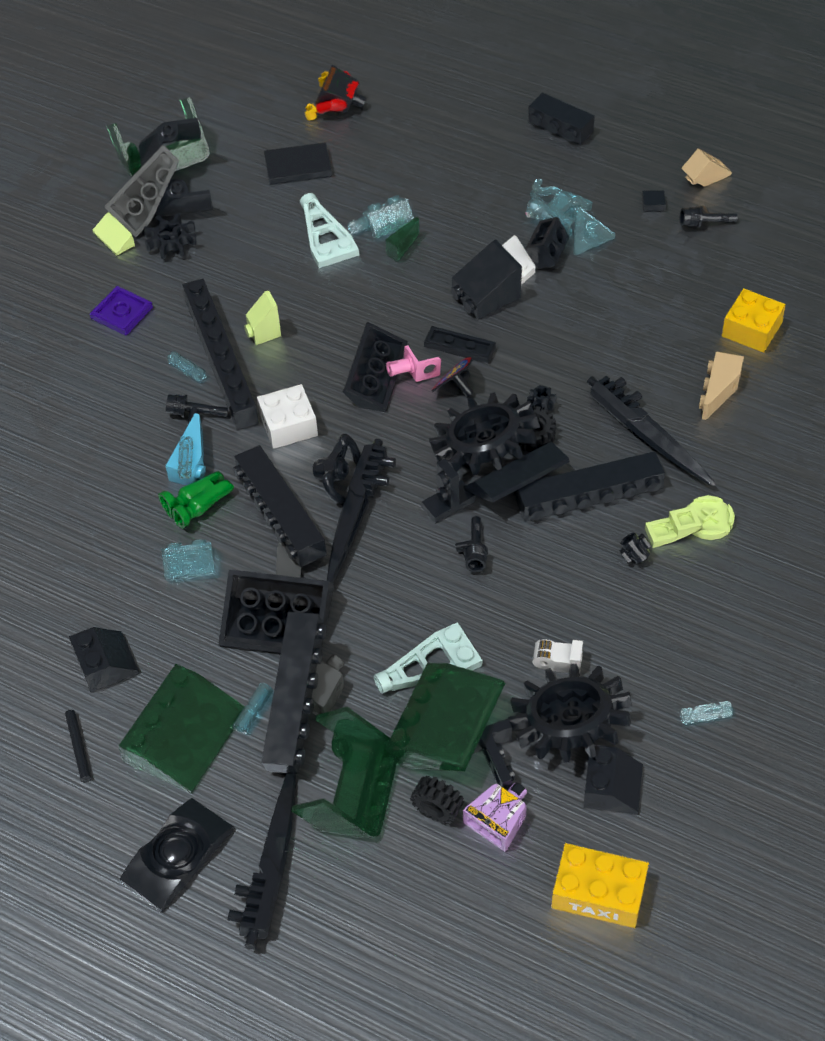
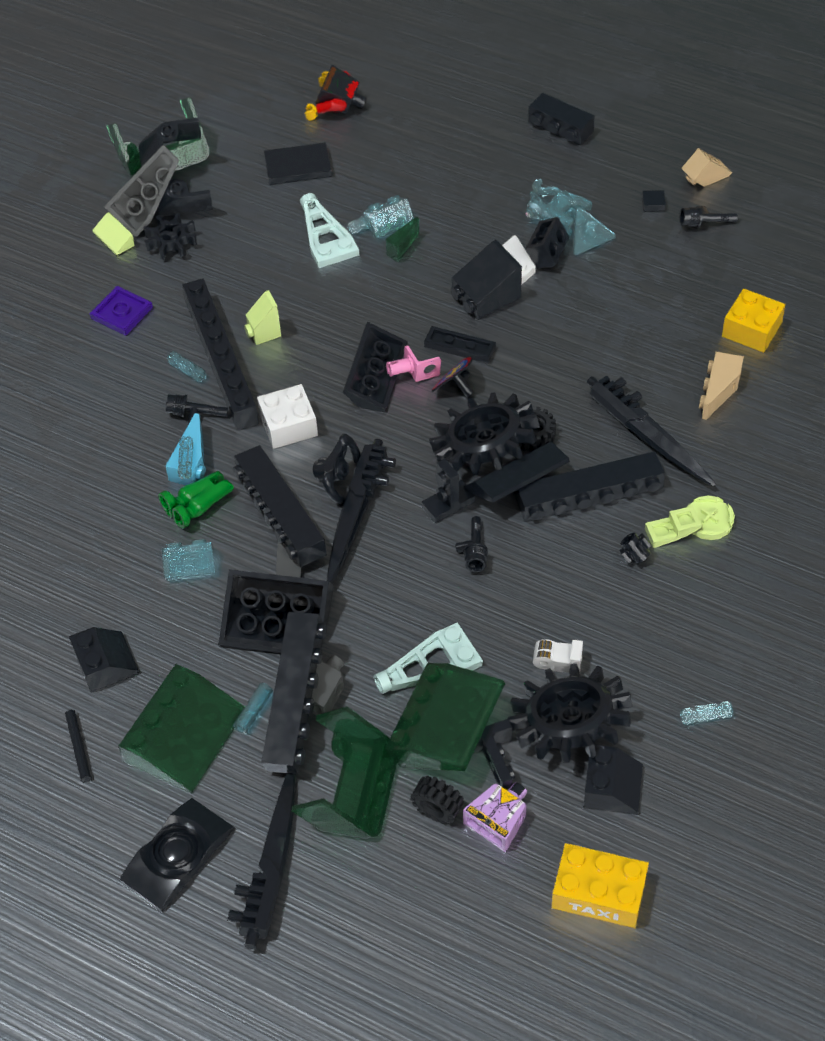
(542, 397): black gear -> none

